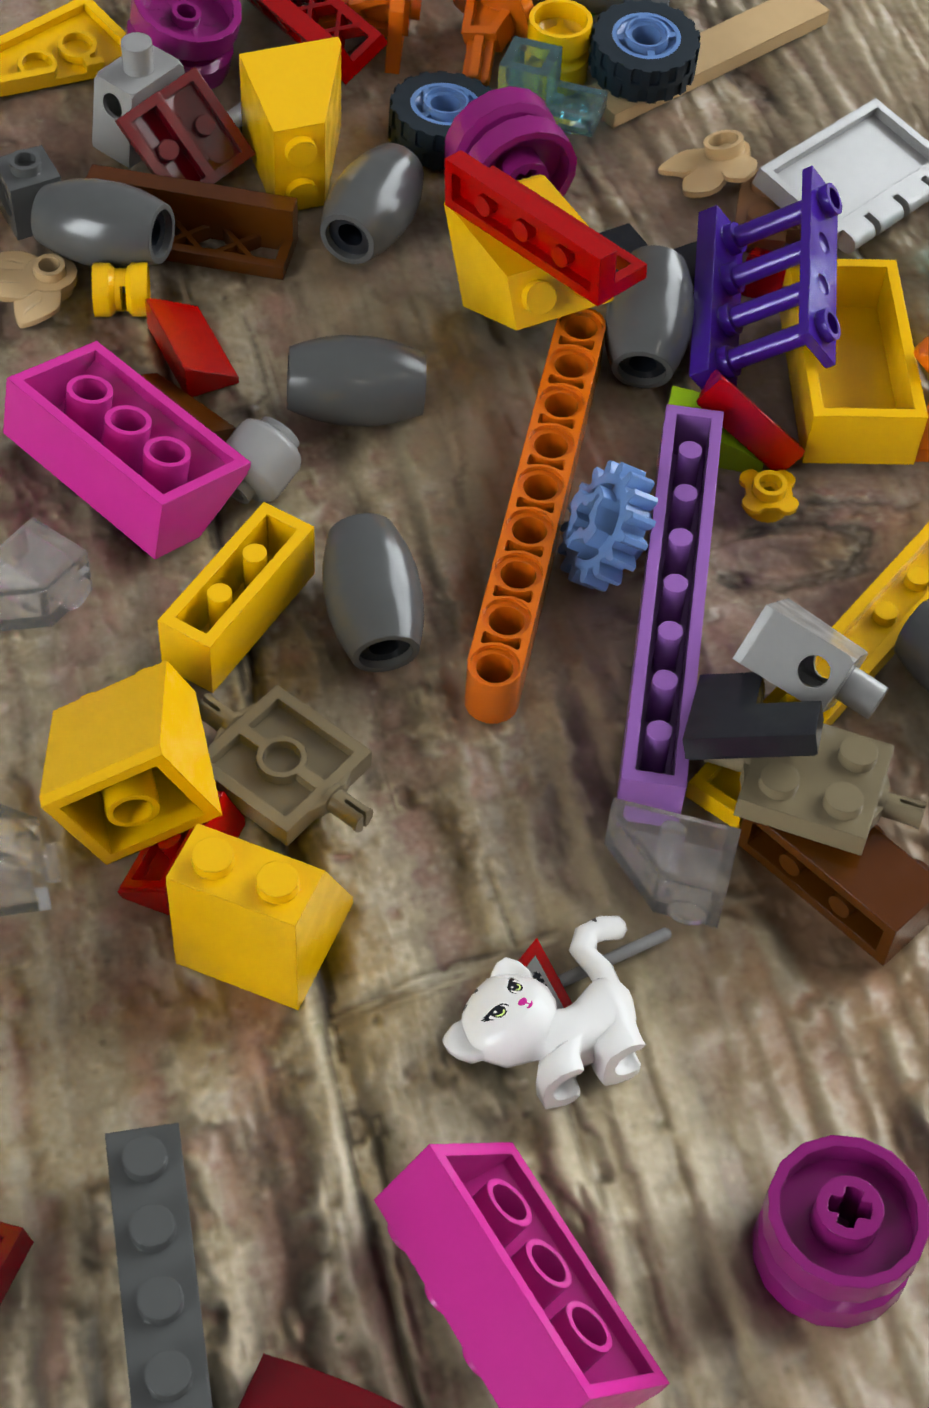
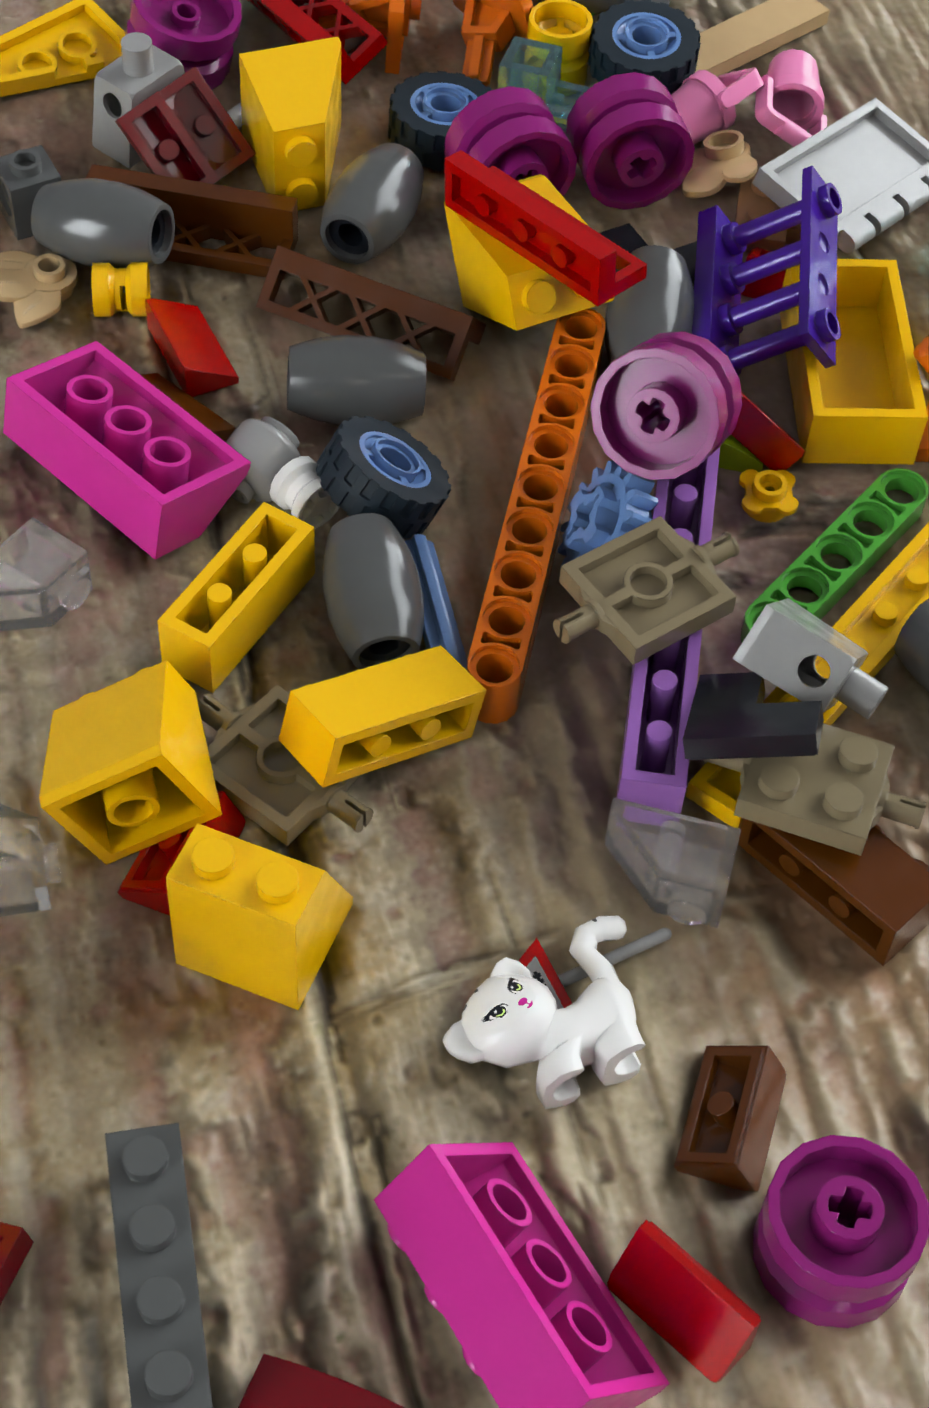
(300, 490): none -> white wheel
(381, 296): none -> reddish brown fence
(381, 715): none -> yellow brick
(383, 472): none -> black wheel
(439, 619): none -> medium blue axle
(629, 141): none -> magenta wheel
(647, 589): none -> dark tan plate
(666, 405): none -> magenta wheel
(683, 1302): none -> red slope
(709, 100): none -> bright pink piece
(732, 1116): none -> reddish brown slope
(791, 97): none -> bright pink piece
(844, 539): none -> bright green beam

